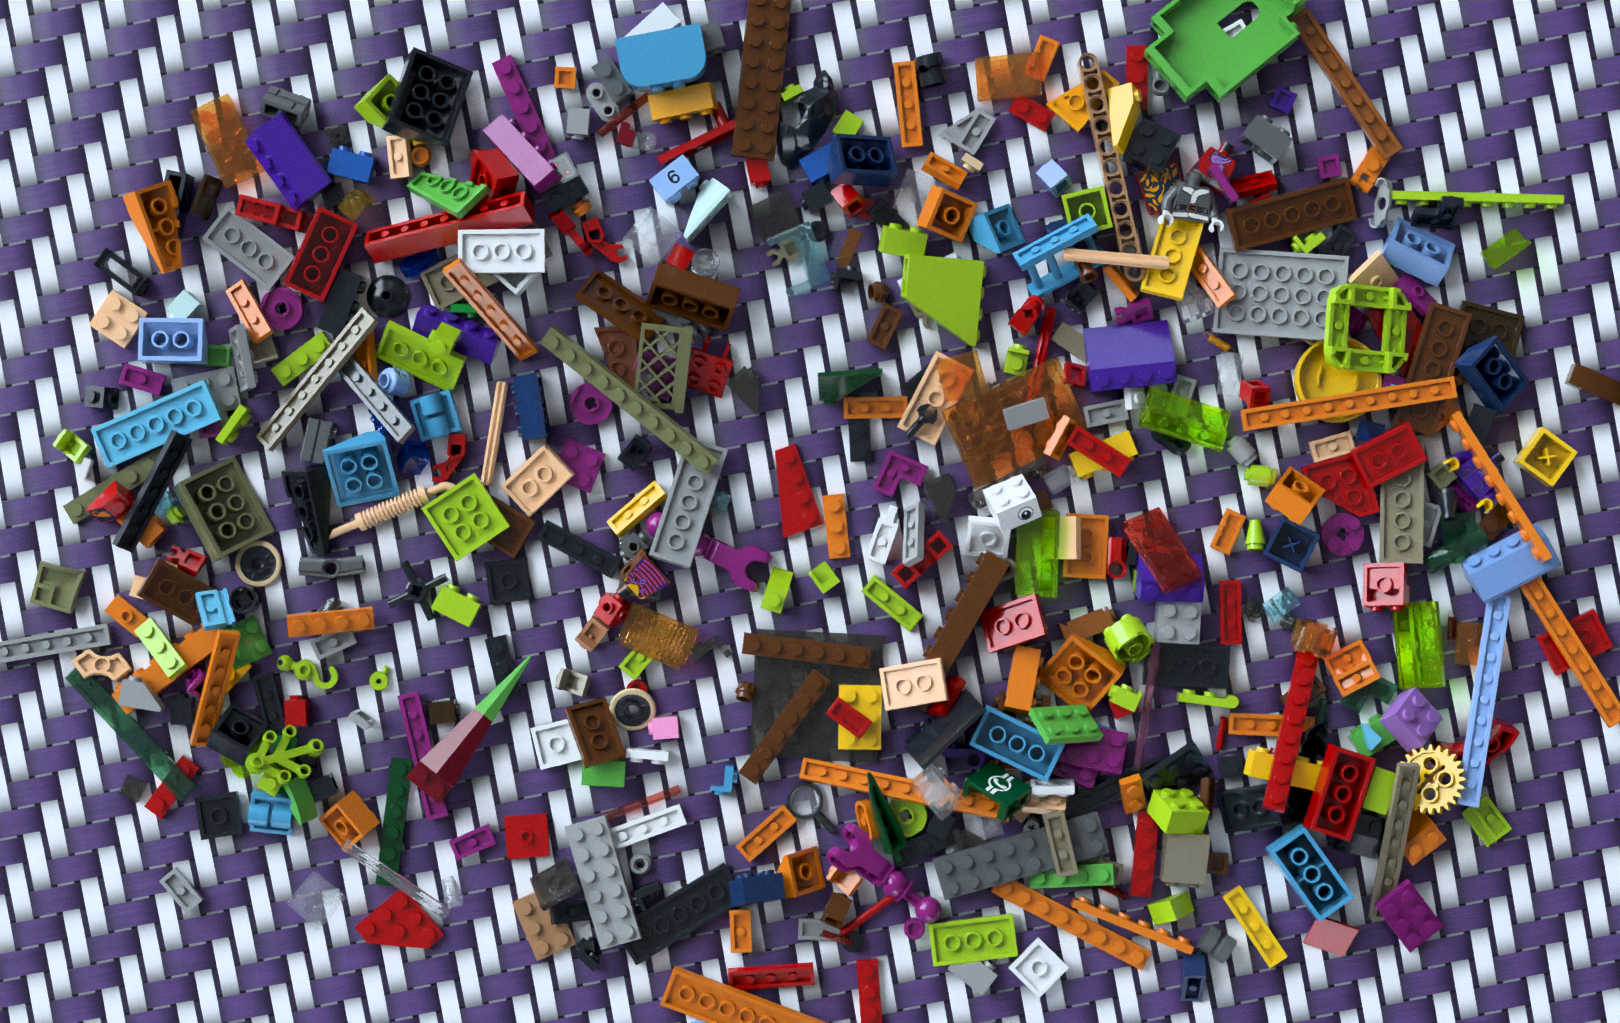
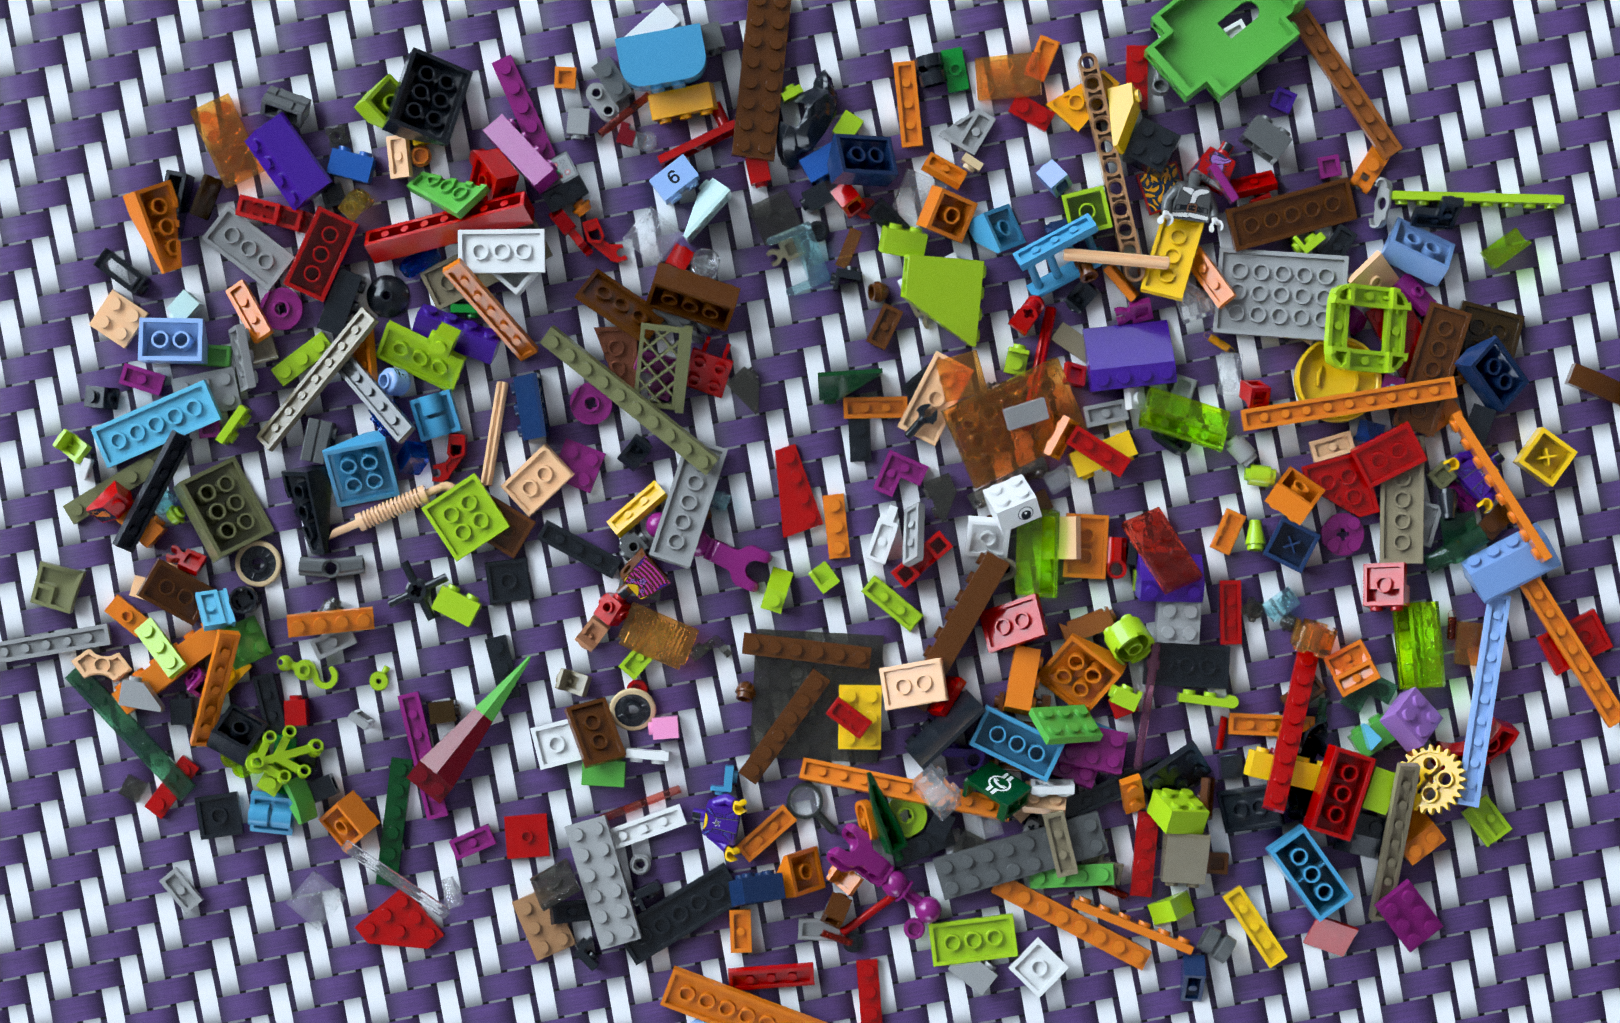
(722, 822): none -> torso
(955, 70): none -> green plate

